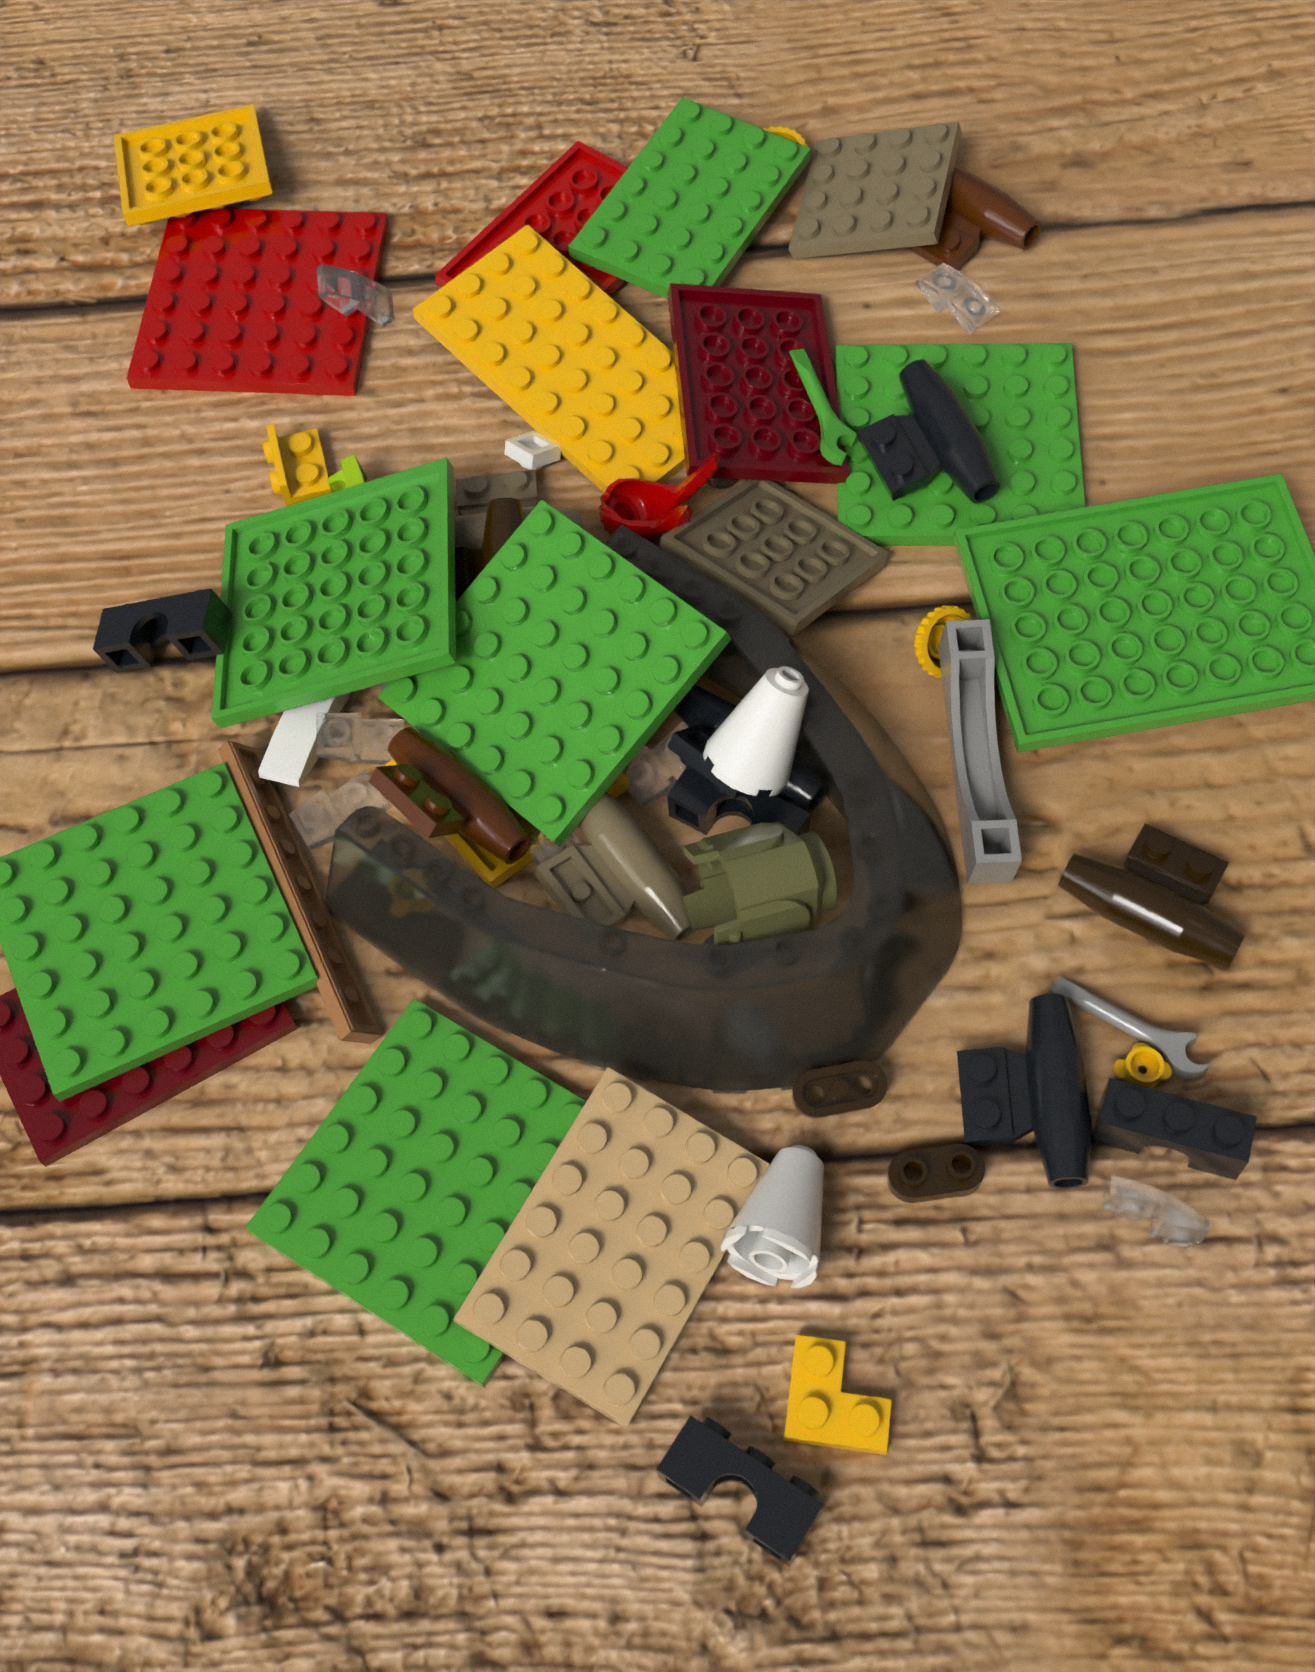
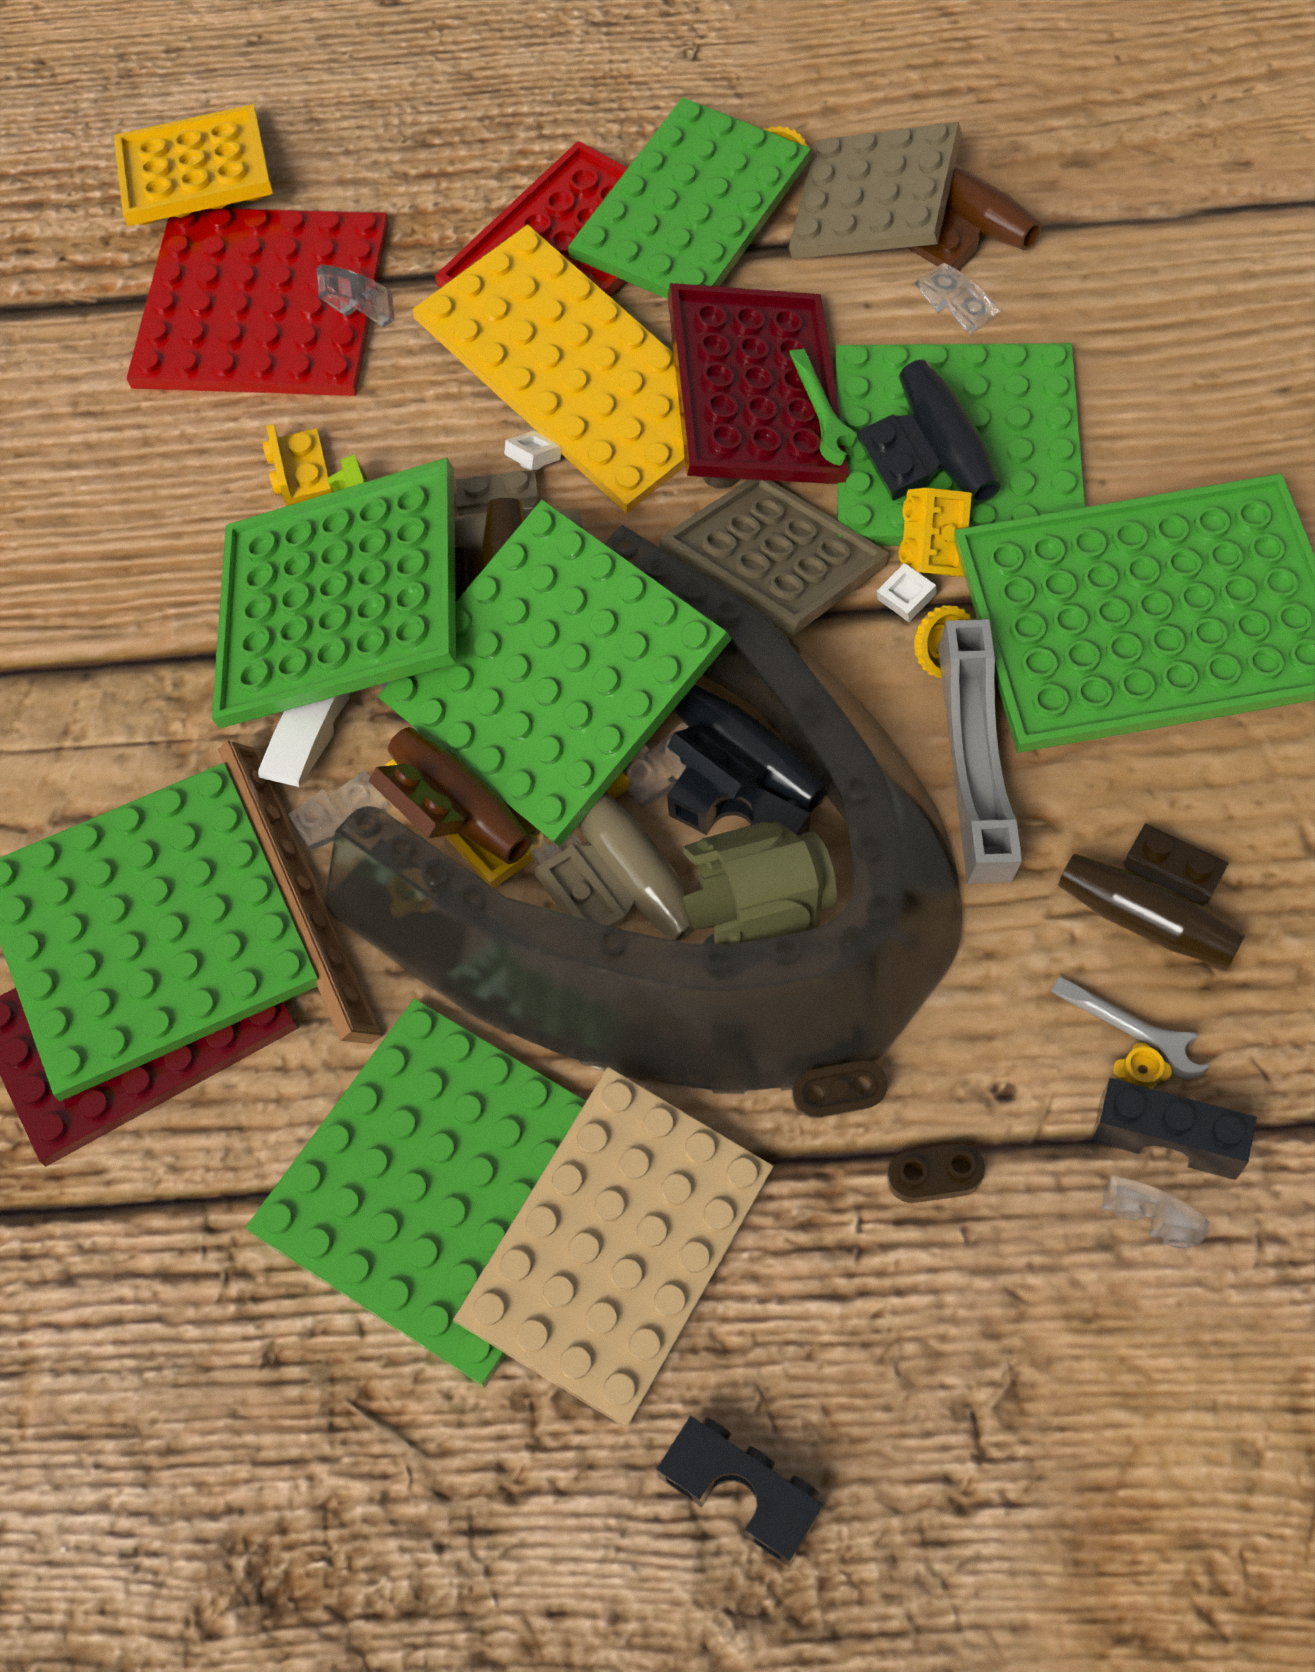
(191, 621): black arch -> none
(355, 739): clear slope -> none
(652, 506): red hair -> none
(761, 734): white cone -> none
(781, 1222): white cone -> none
(821, 1412): yellow plate -> none
(906, 592): none -> white plate
(929, 530): none -> yellow bracket
(1036, 1092): black plate -> none

